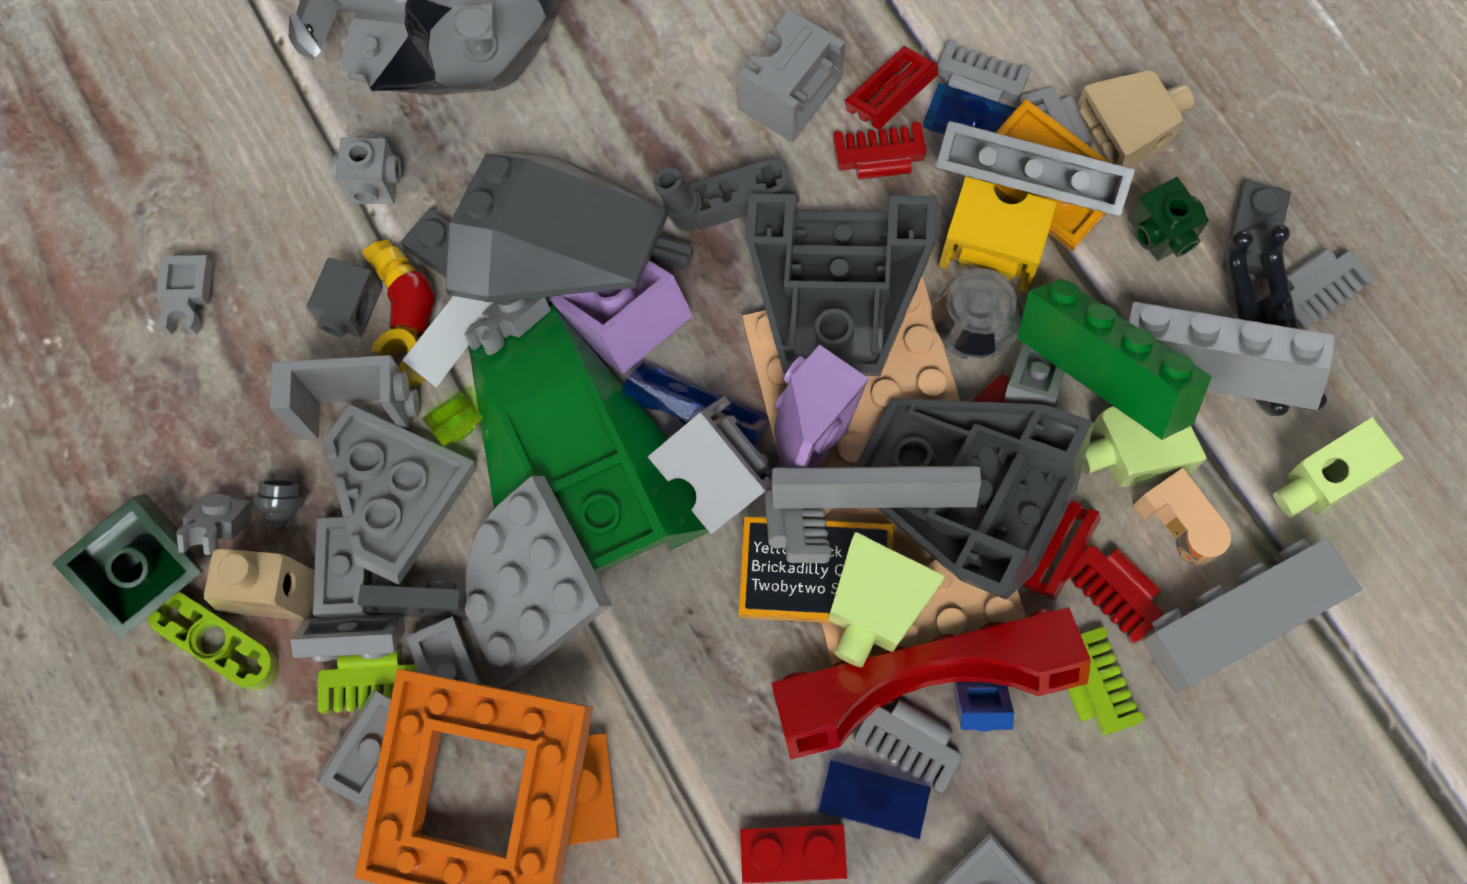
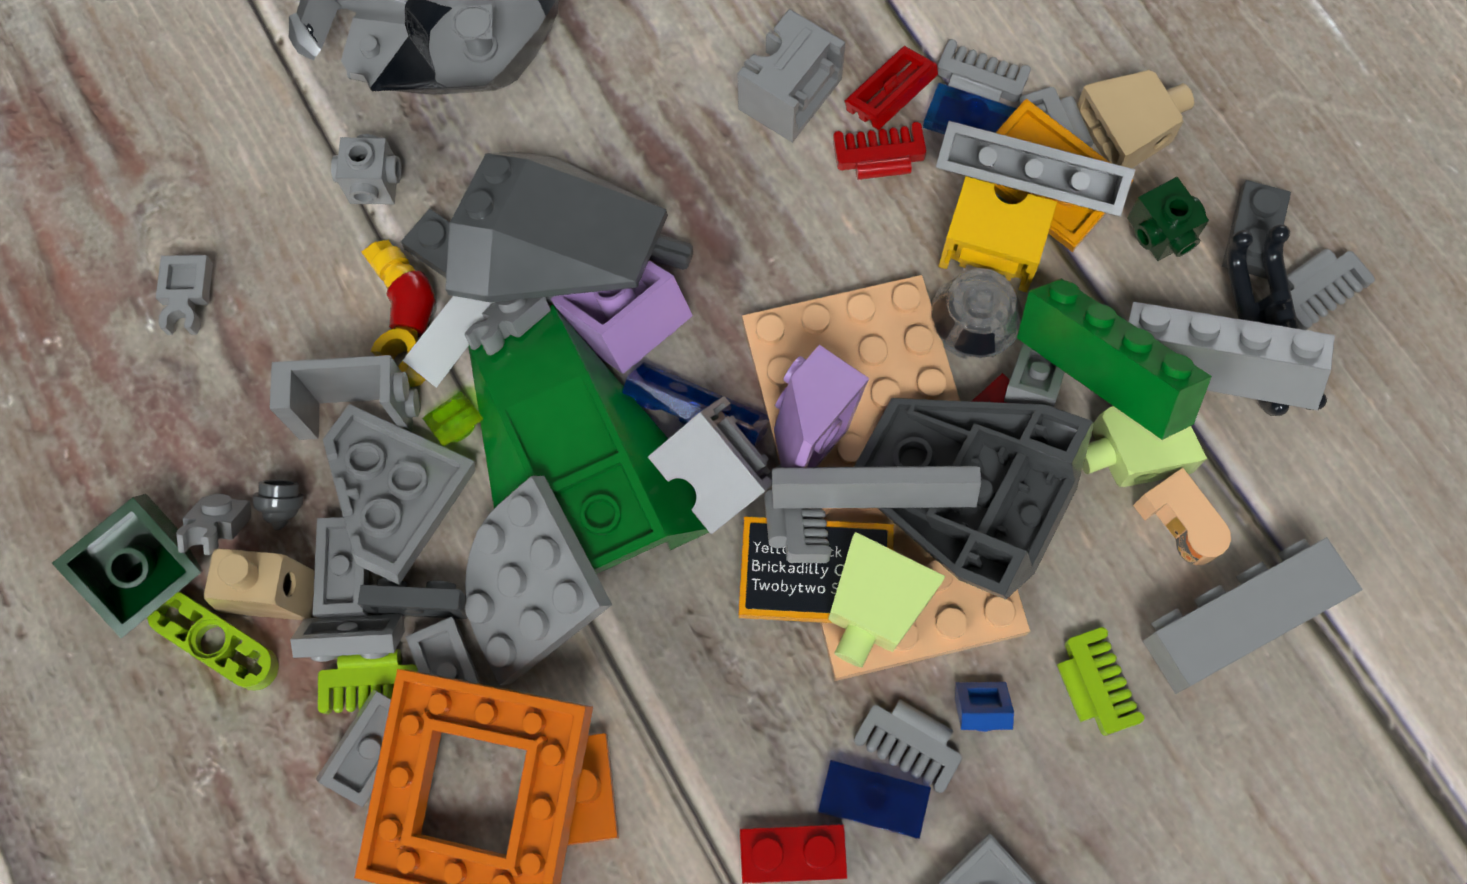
(344, 298): dark grey brick -> none
(686, 202): dark grey beam -> none
(839, 274): dark grey wedge -> none
(1028, 654): red arch -> none
(1089, 523): red tile -> none
(1127, 584): red piece -> none
(1347, 464): yellowish green torso -> none

